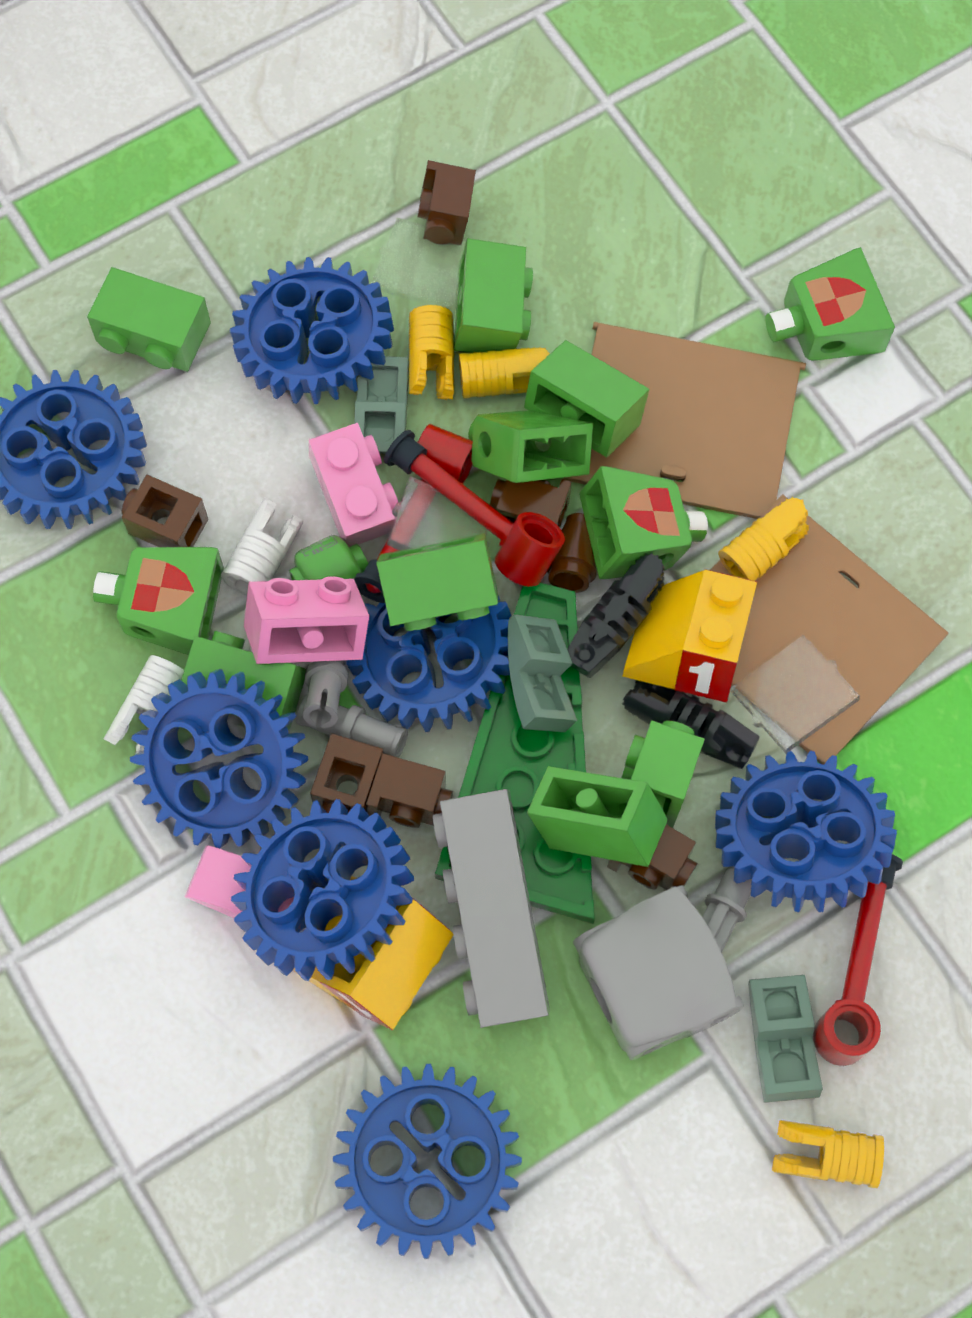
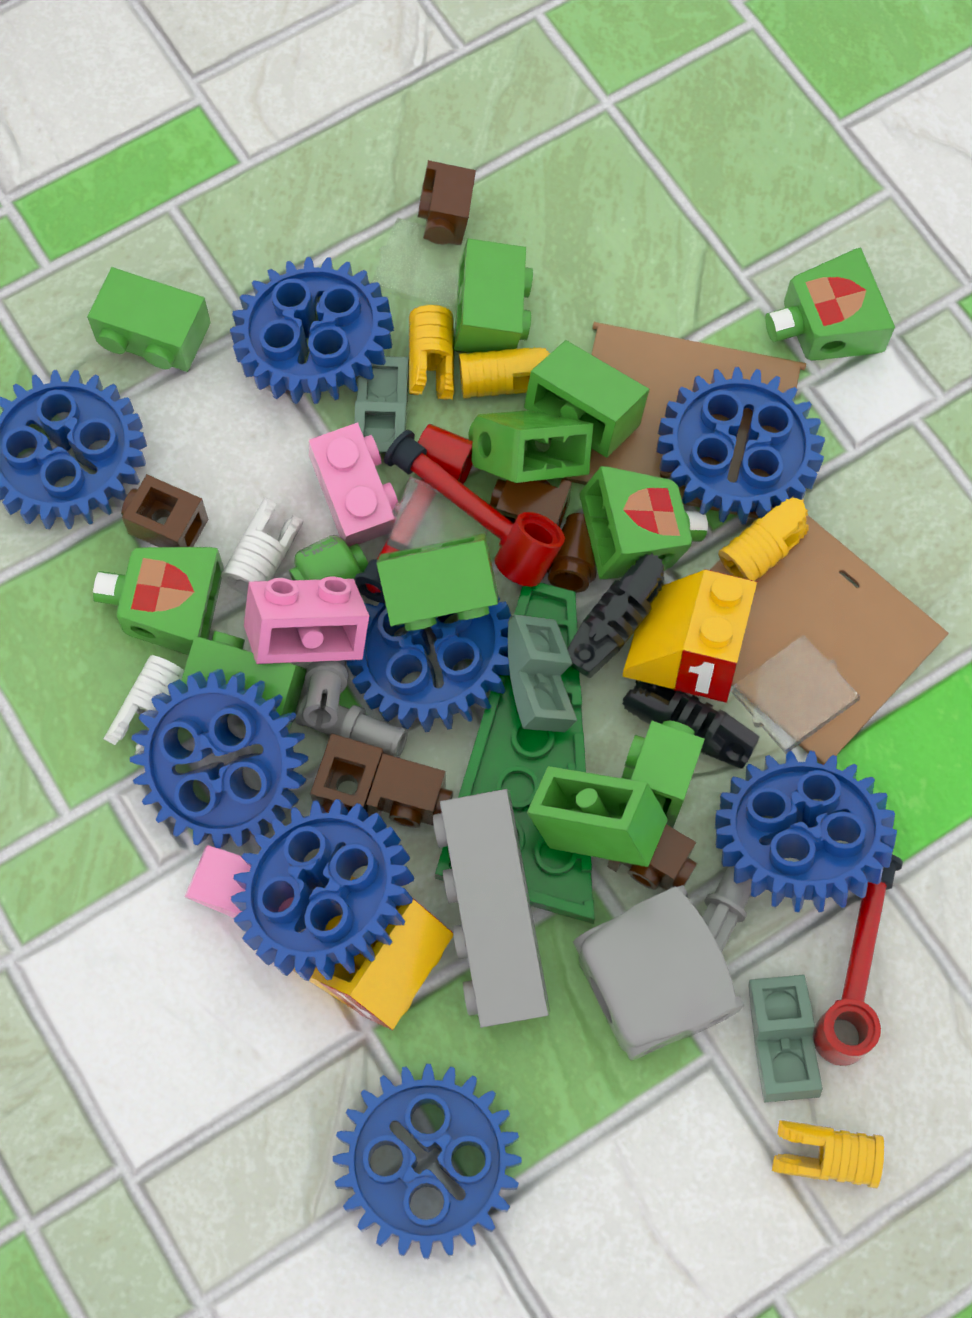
(693, 433): none -> blue gear

